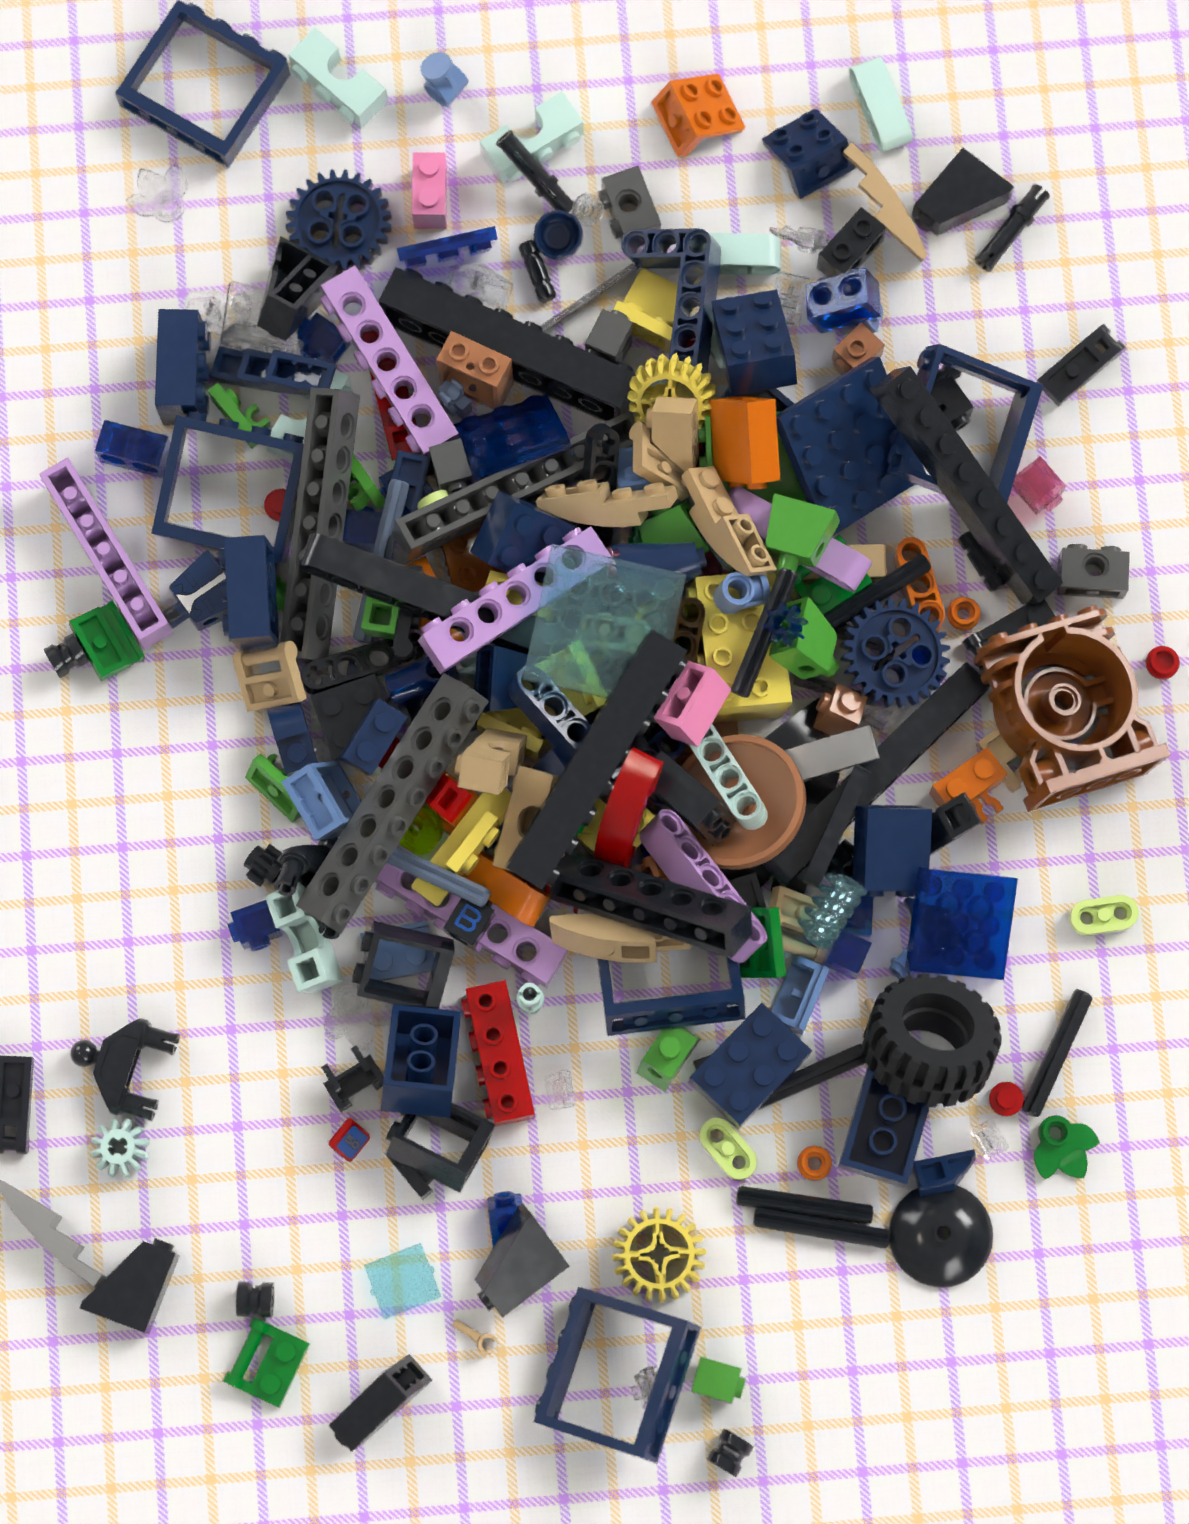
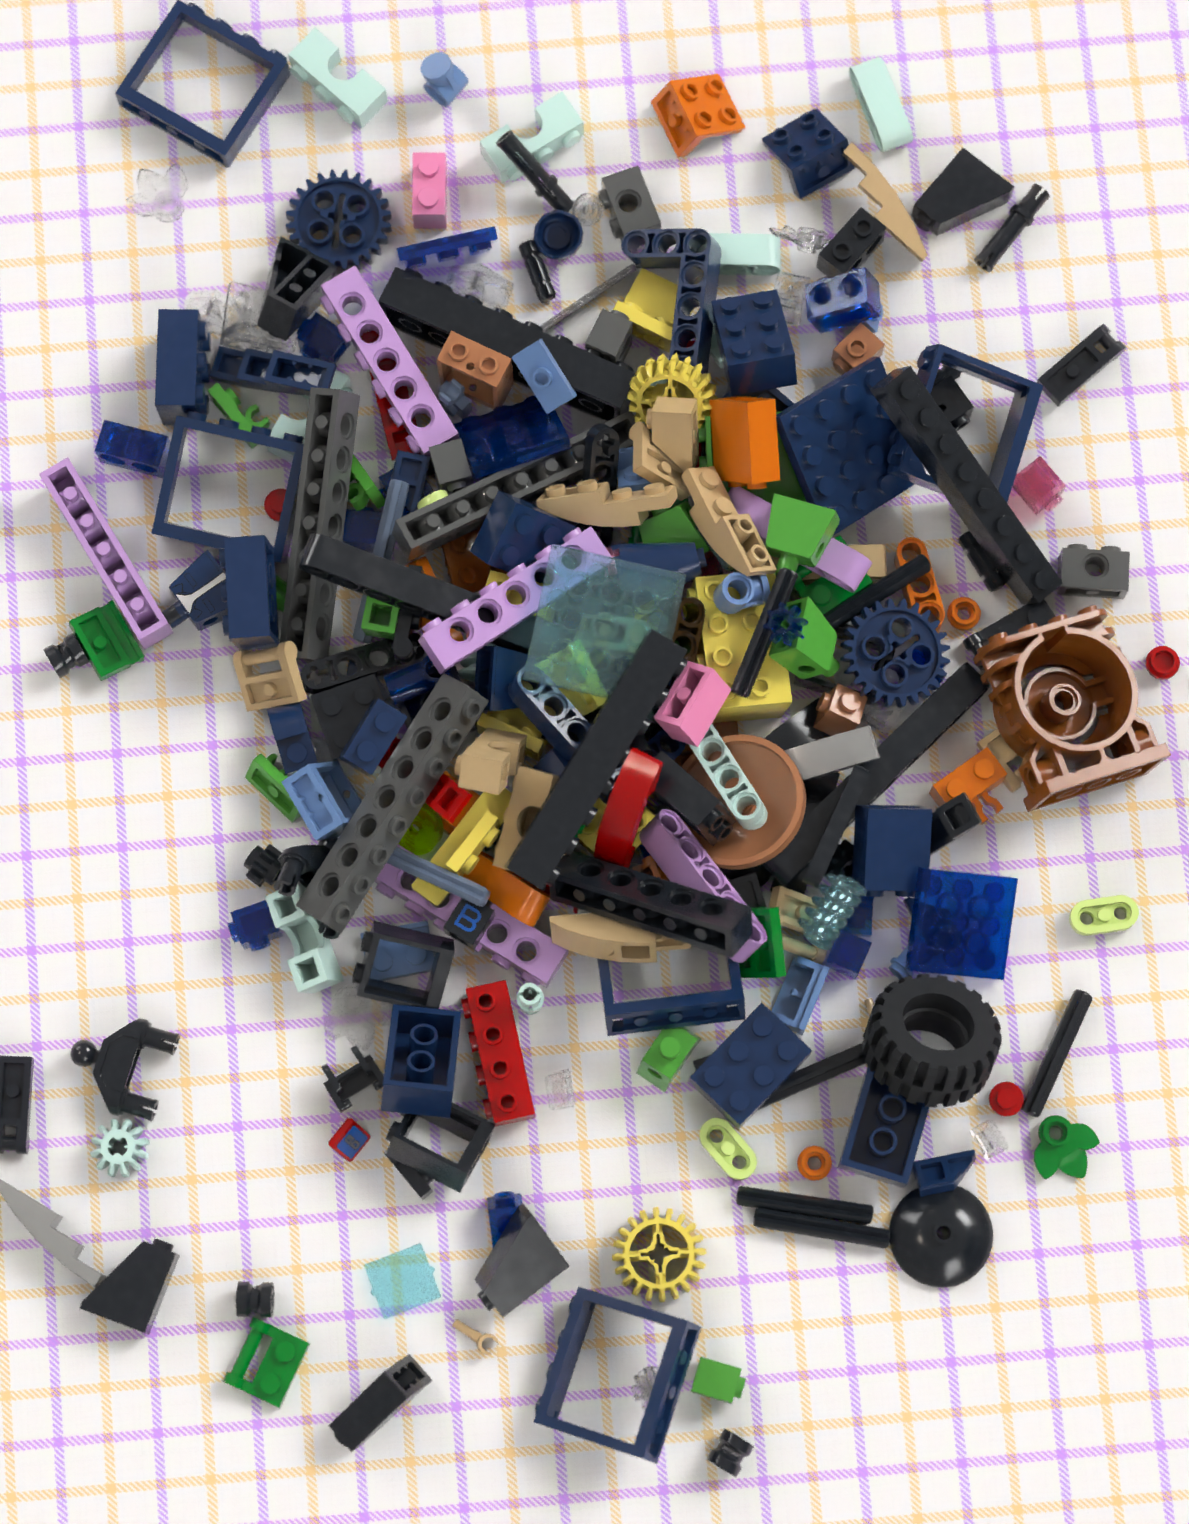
(544, 376): none -> medium blue plate

